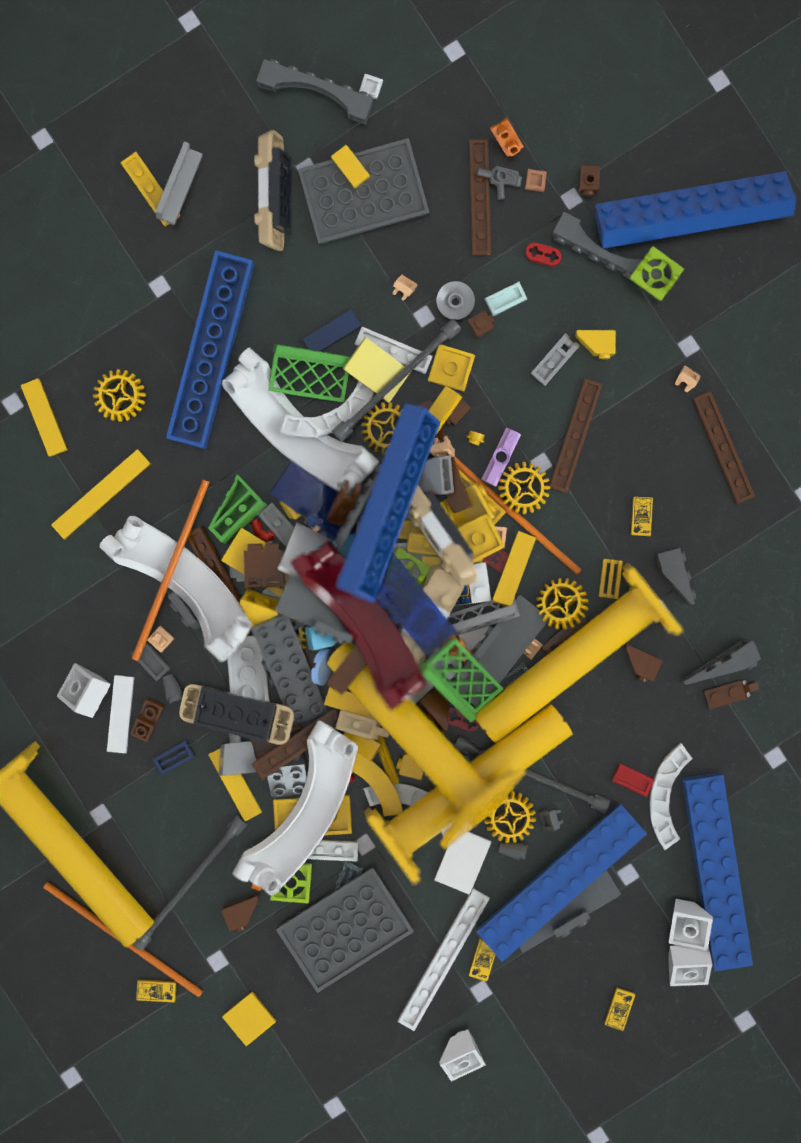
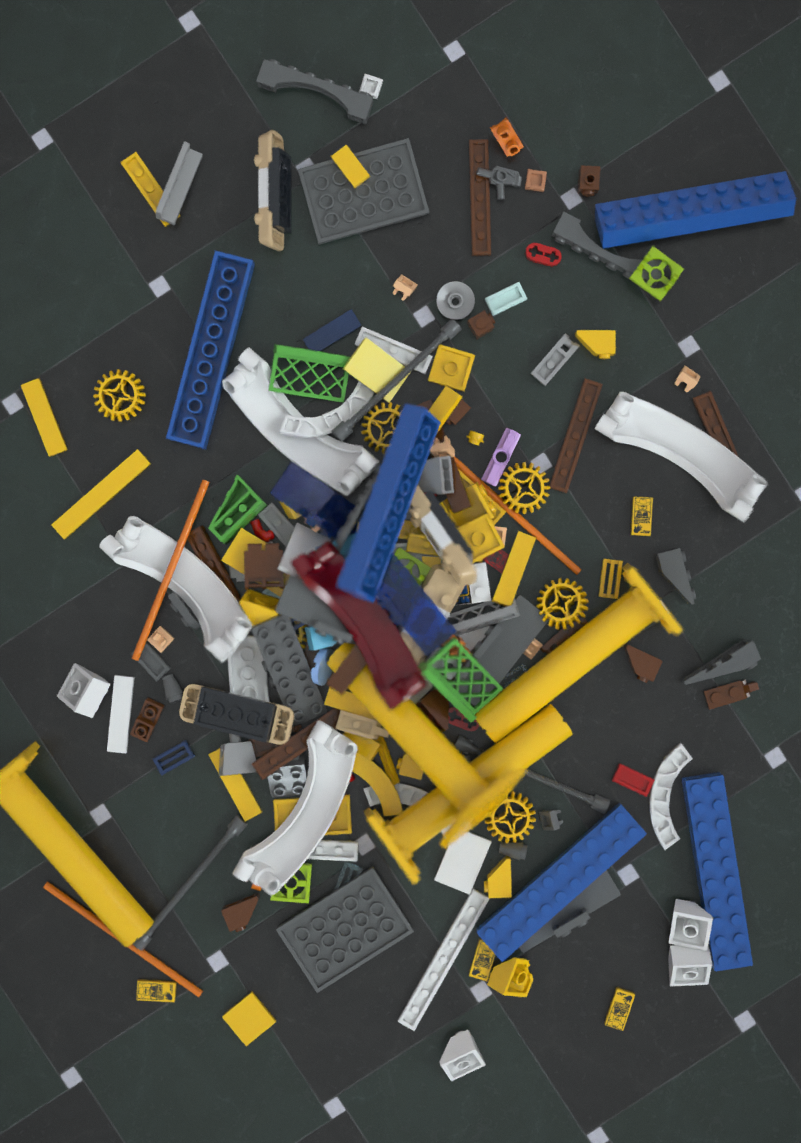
(343, 504): reddish brown hinge -> none
(499, 880): none -> yellow slope
(511, 977): none -> yellow slope
(710, 462): none -> white panel

